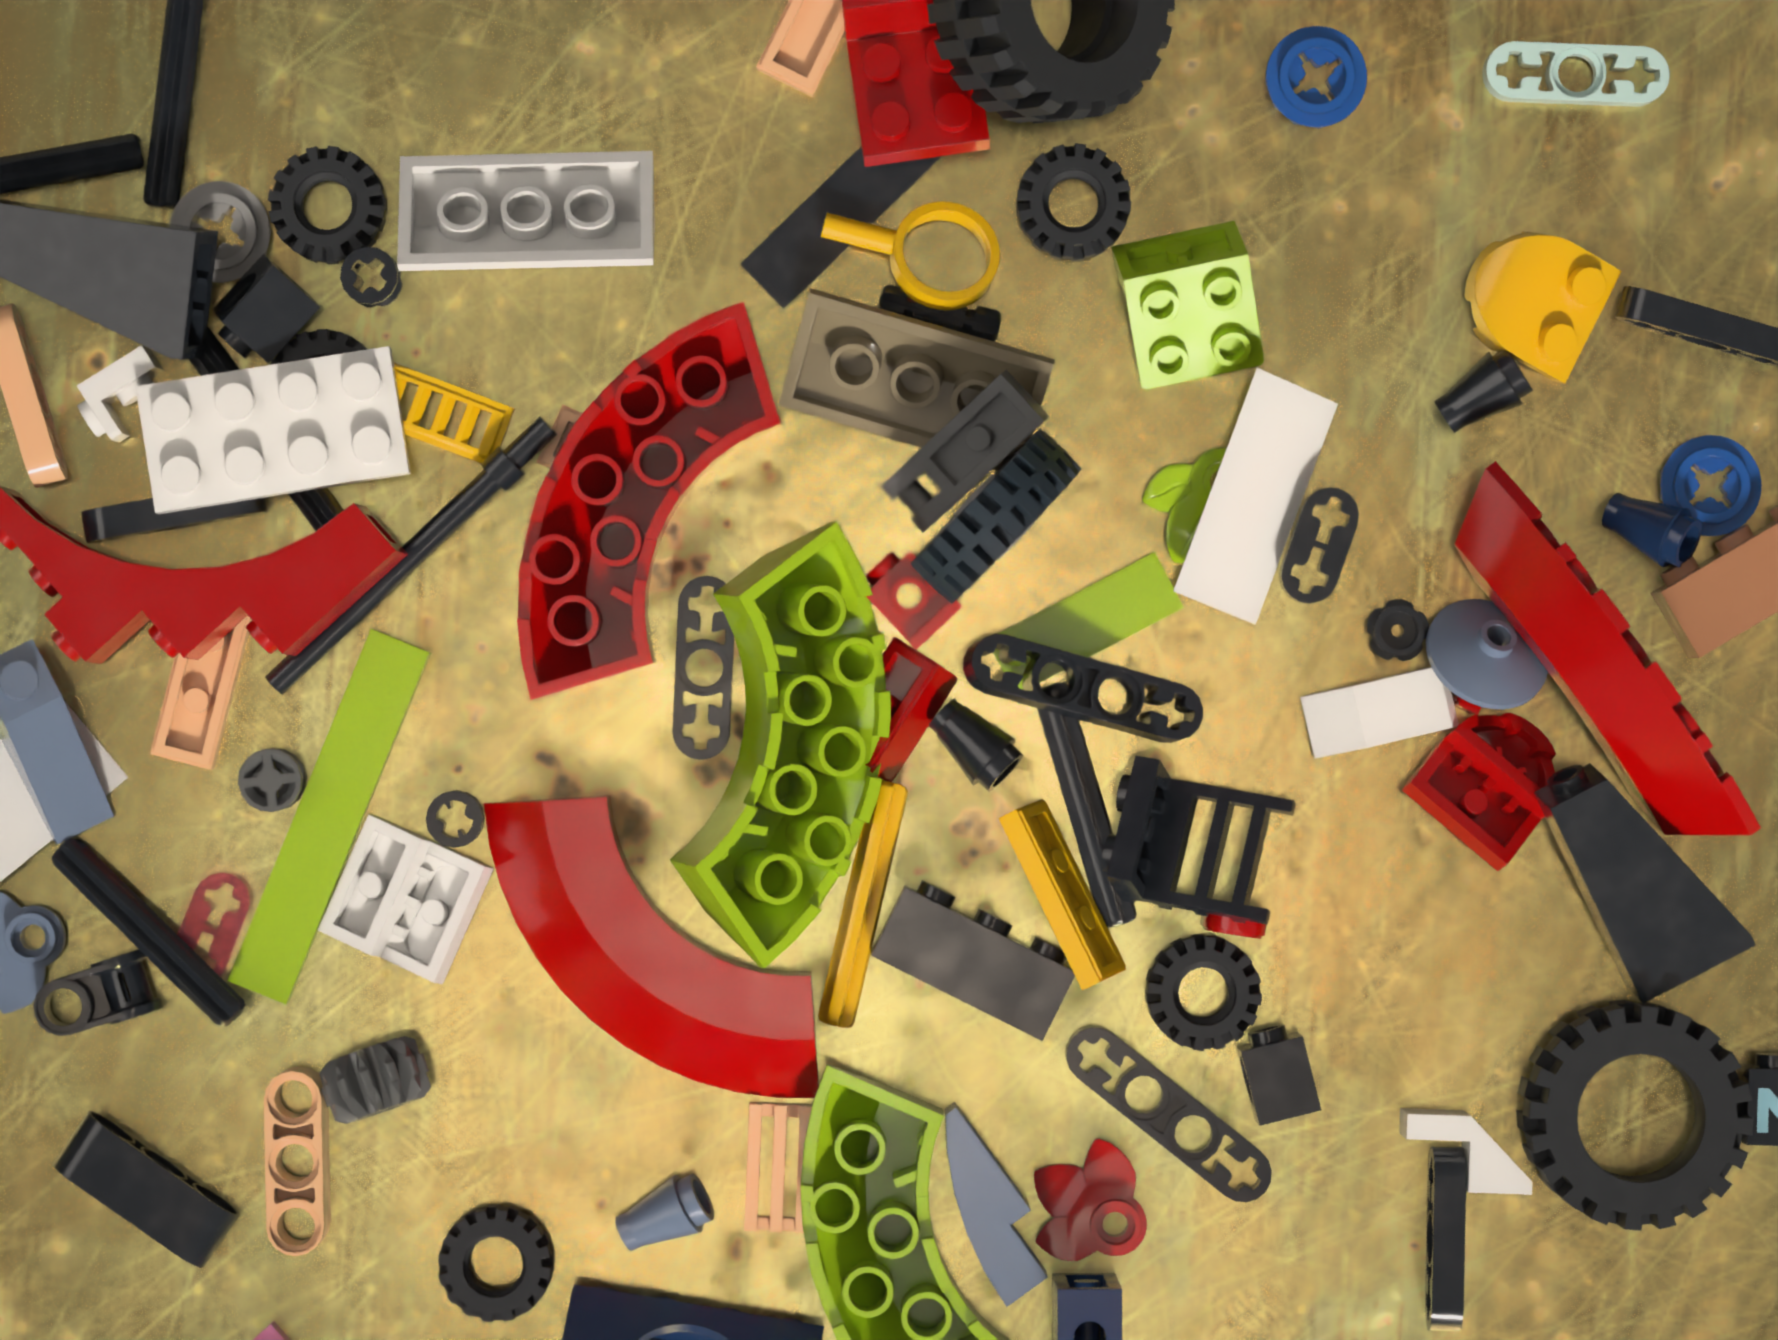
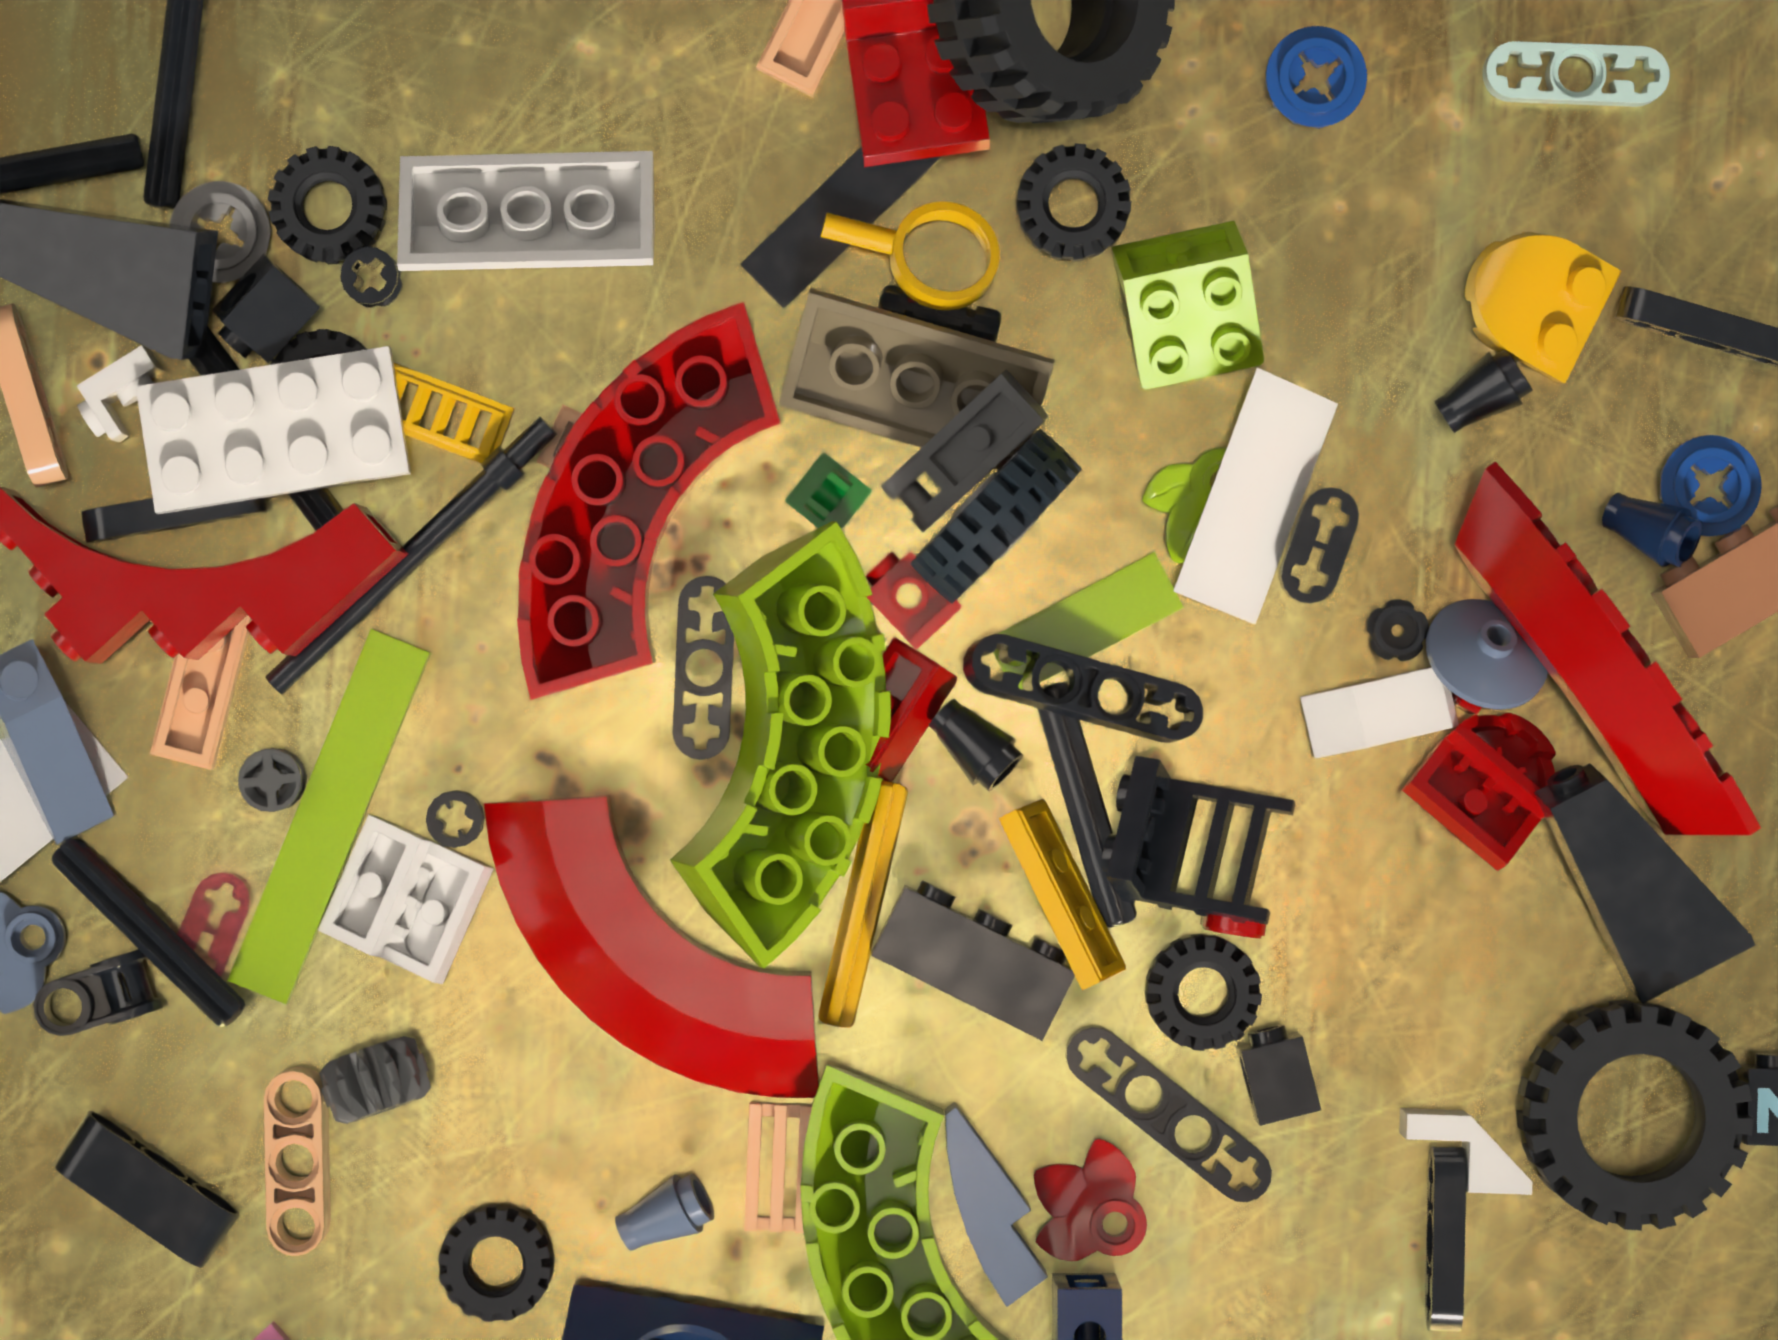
(828, 493): none -> green tile

